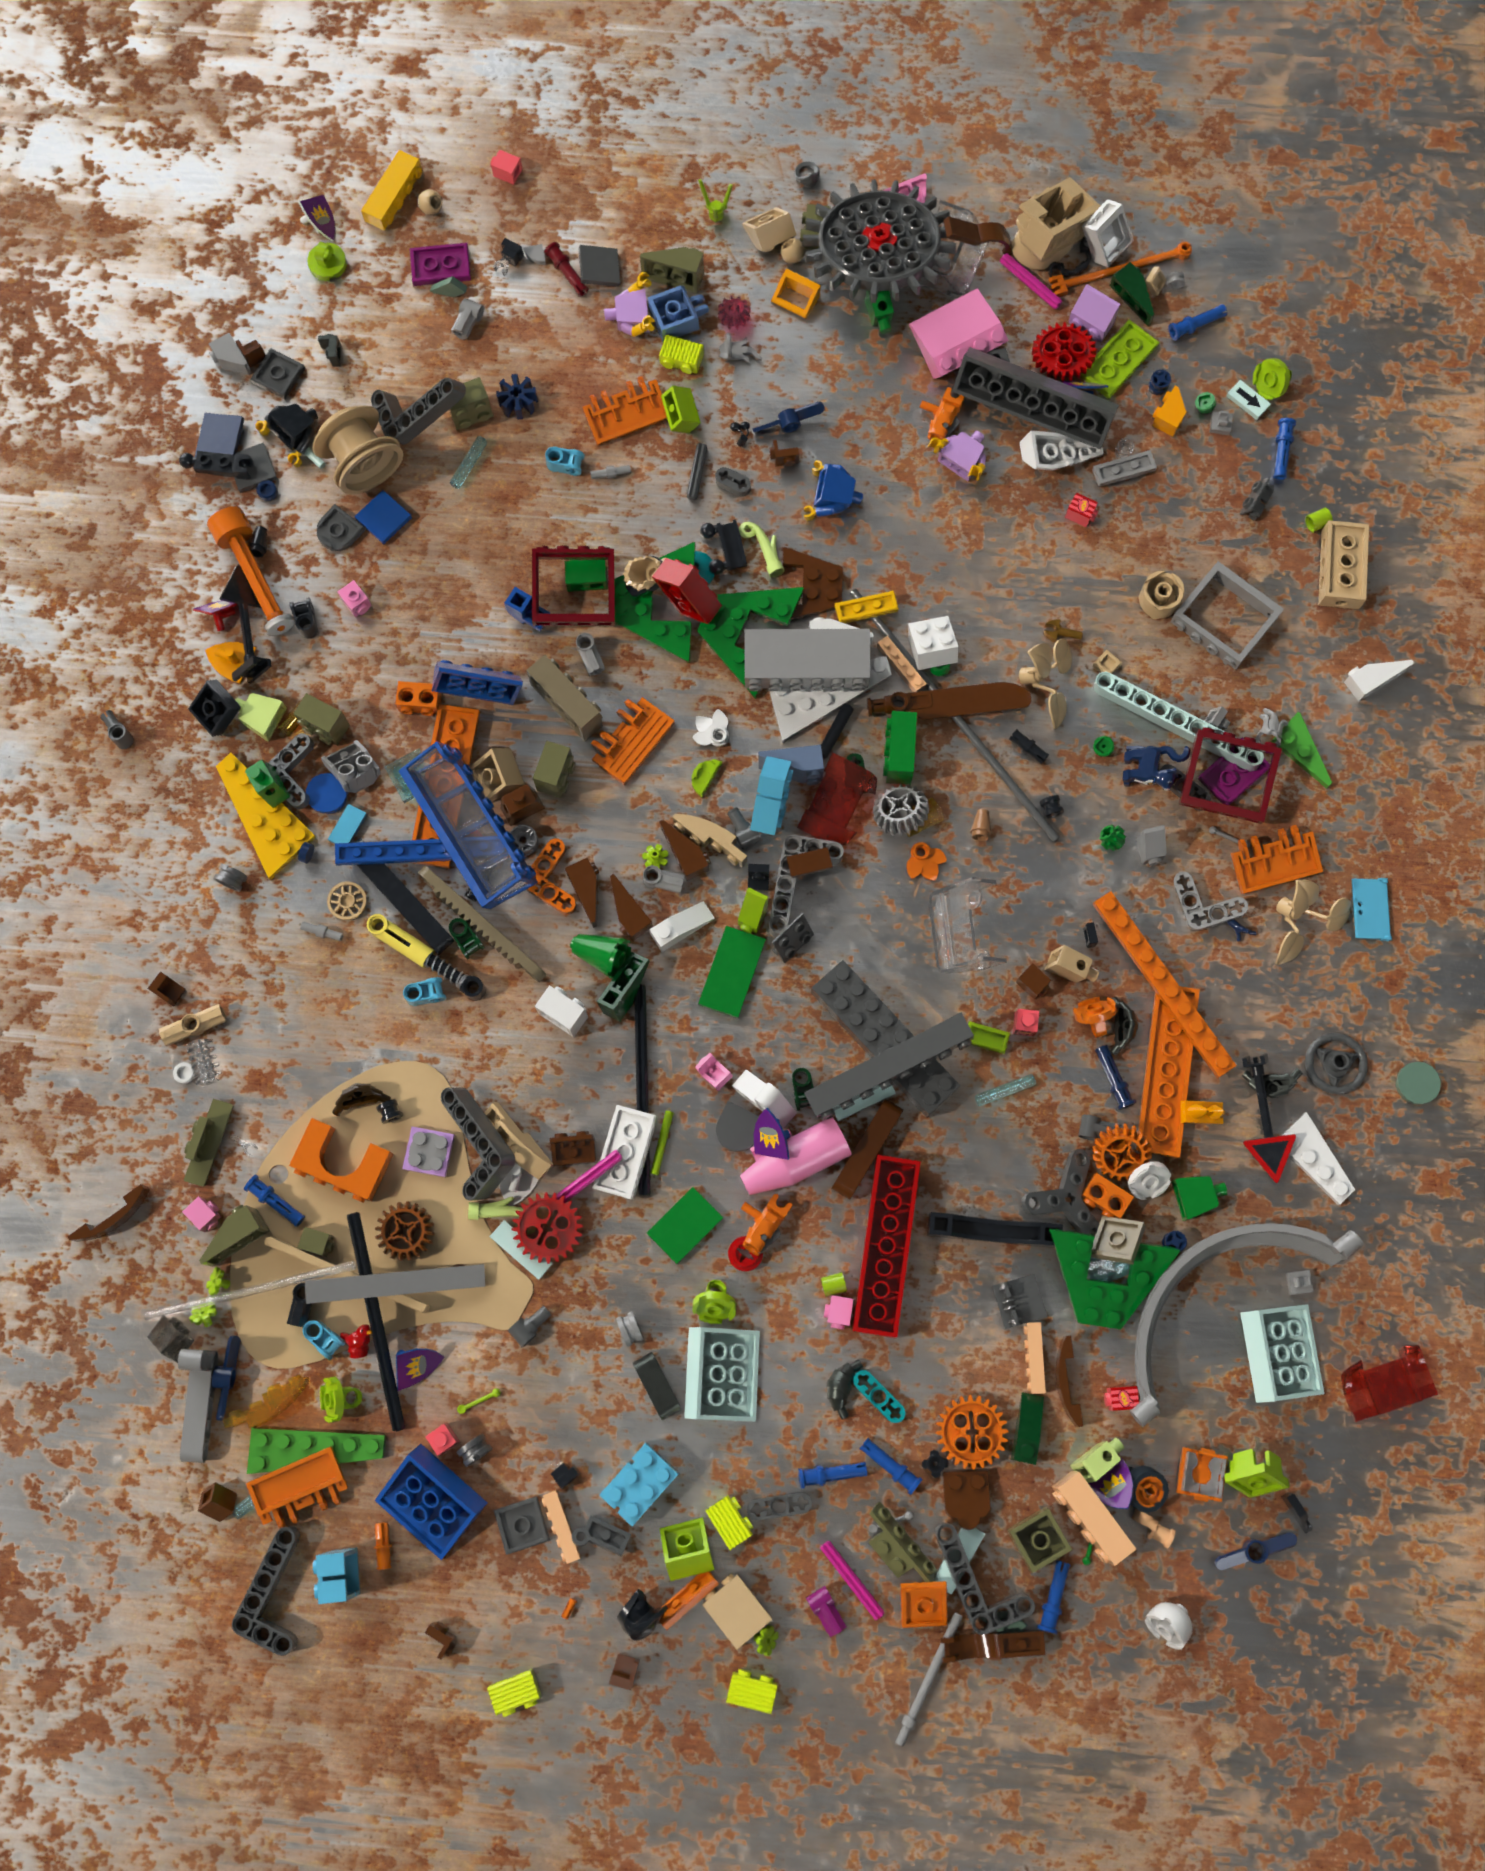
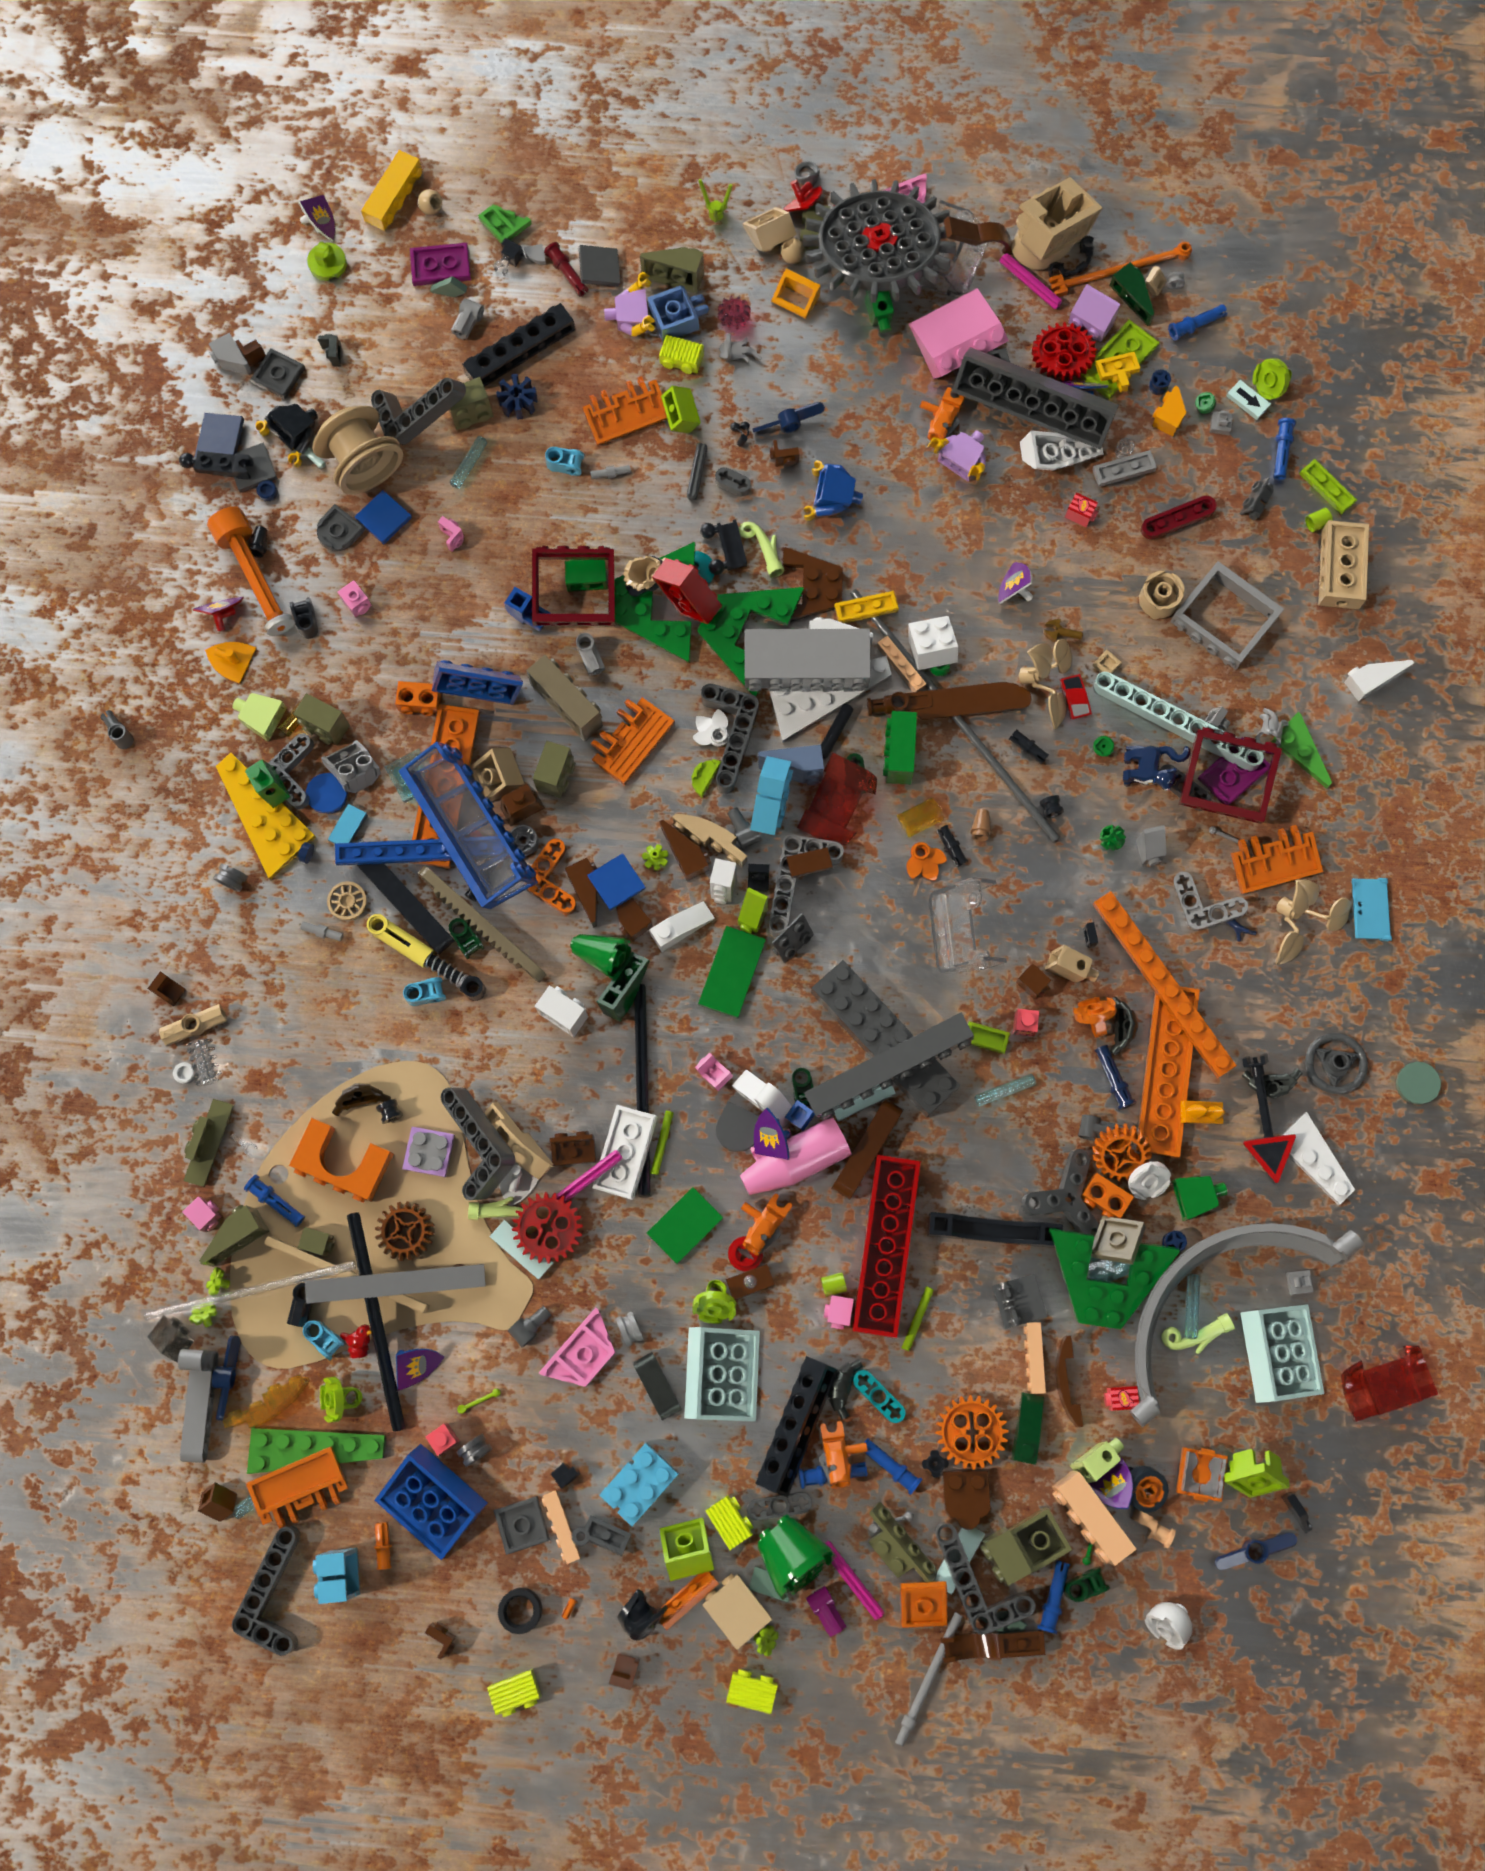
(133, 1199): reddish brown slope -> none
(214, 708): black brick -> none
(240, 592): black piece -> none
(451, 529): none -> bright pink bracket
(502, 1610): none -> black tyre
(503, 222): none -> bright green wing
(506, 167): coral brick -> none
(529, 346): none -> black brick
(582, 1353): none -> bright pink wing
(616, 882): none -> blue tile
(666, 880): light grey piece -> none
(723, 881): none -> white brick
(737, 733): none -> dark grey beam
(750, 1282): none -> reddish brown piece
(762, 1584): none -> sand green tile
(792, 1555): none -> green cone
(796, 1437): none -> black brick
(800, 1115): none -> blue tile
(804, 196): none -> red shield
(836, 1455): none -> orange piece
(901, 815): light grey gear -> none
(917, 1319): none -> lime bar
(951, 846): none -> black pin
(1006, 1556): none -> olive brick
(1015, 582): none -> dark purple shield
(1075, 696): none -> slope
(1090, 1583): none -> dark green piece
(1107, 214): white window -> none
(1118, 369): none -> yellow hinge
(1178, 517): none -> dark red plate
(1192, 1306): none -> clear light blue axle
(1205, 1335): none -> yellowish green plant
(1328, 487): none -> lime tile

